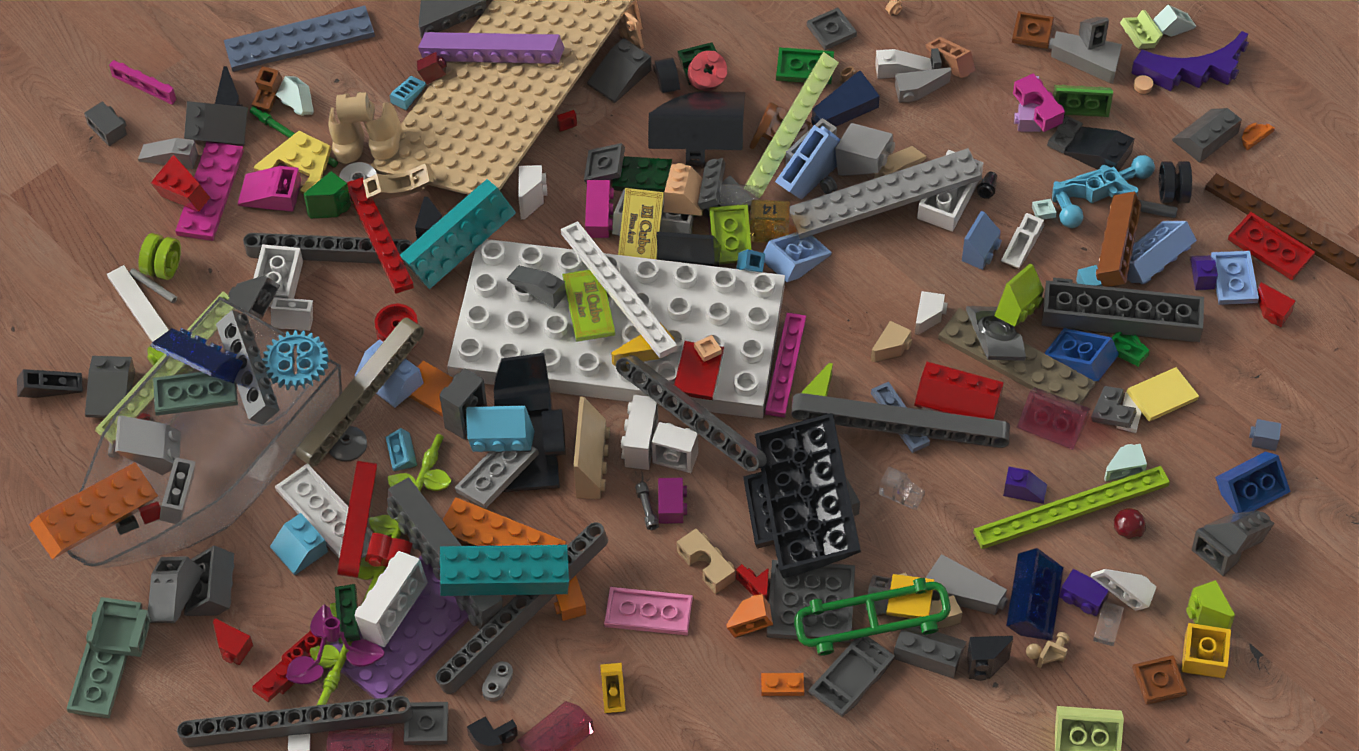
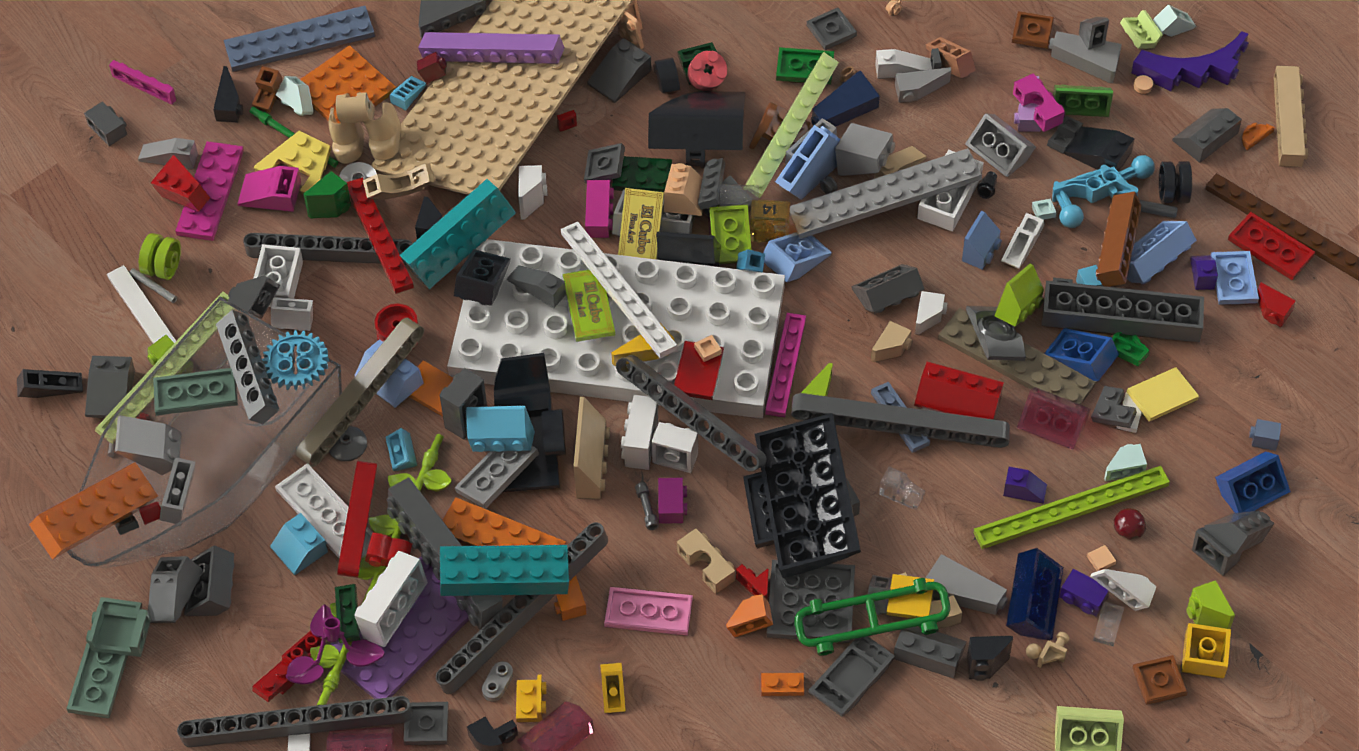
(199, 354): clear blue slope -> none
(215, 122): dark grey slope -> none
(232, 642): red slope -> none
(345, 74): none -> orange plate
(481, 277): none -> black slope
(529, 700): none -> yellow bracket
(889, 288): none -> dark grey slope
(1000, 144): none -> light grey slope
(1101, 558): none -> light nougat tile
(1290, 116): none -> tan brick

